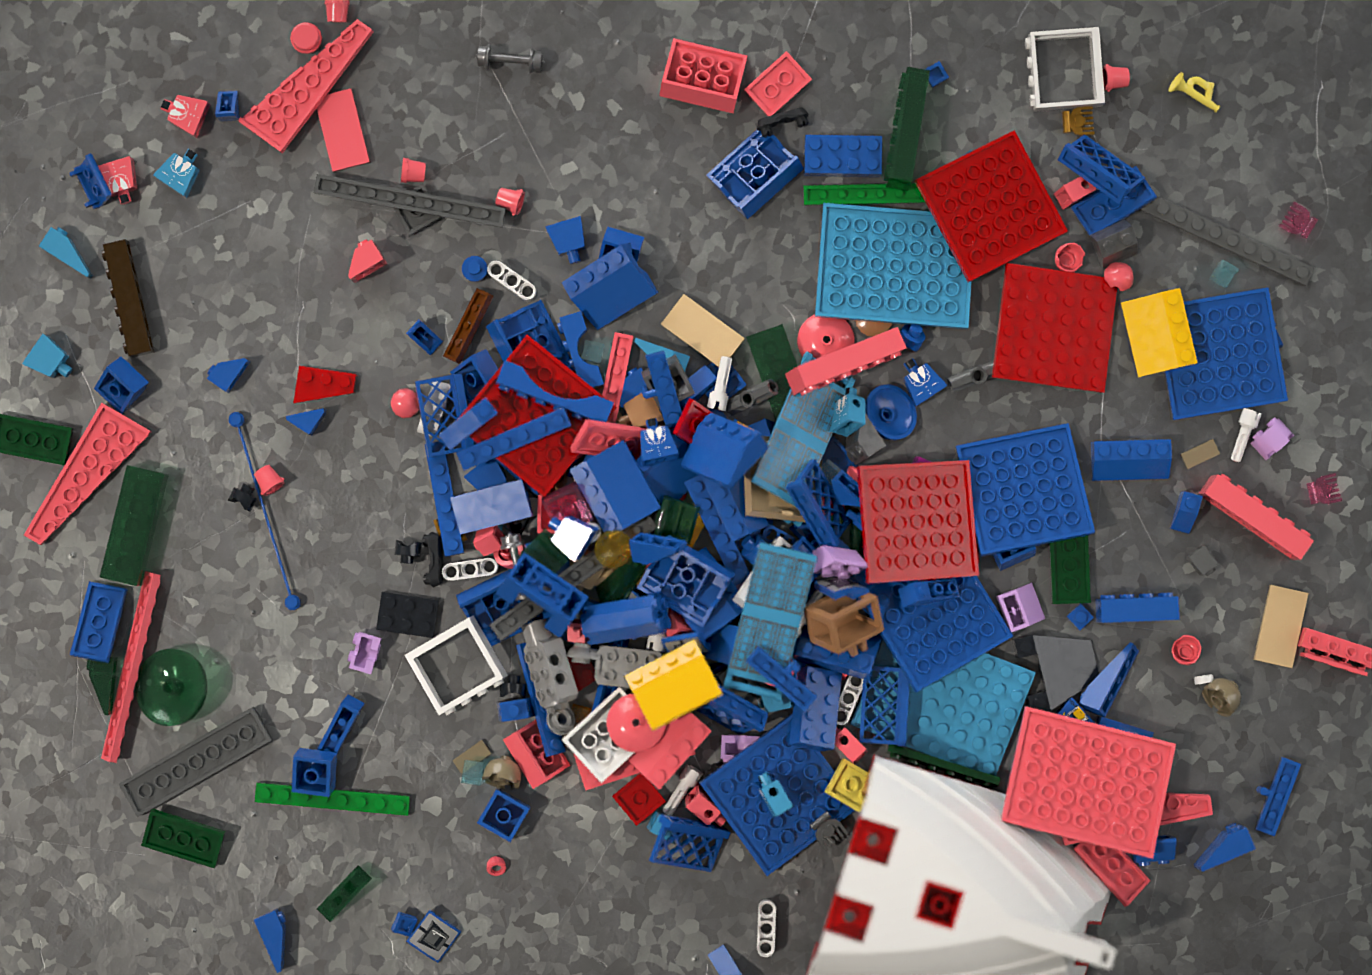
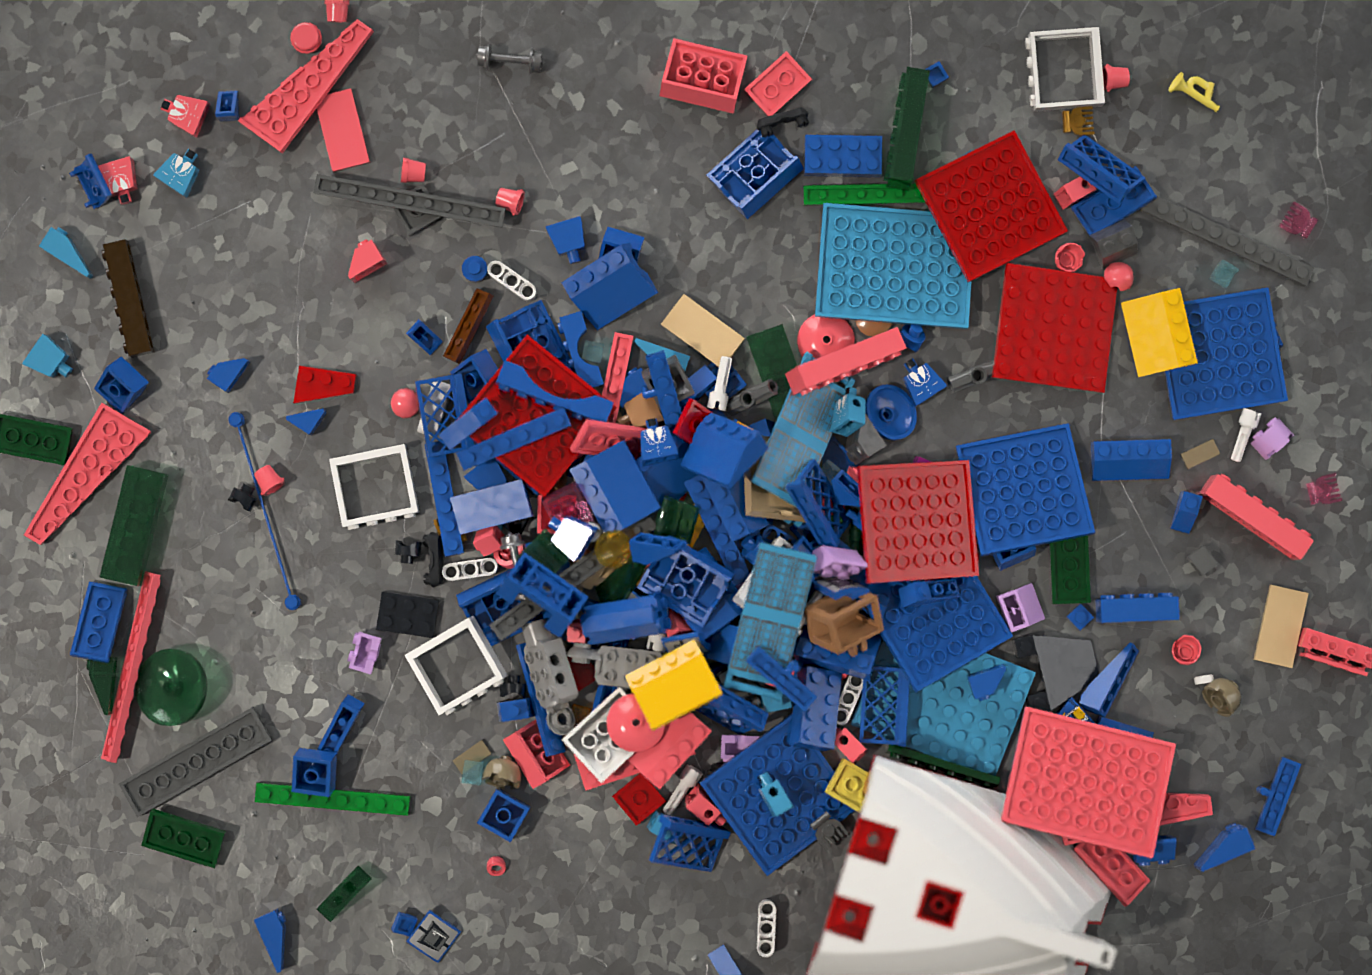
(370, 455): none -> white window
(985, 681): none -> blue slope

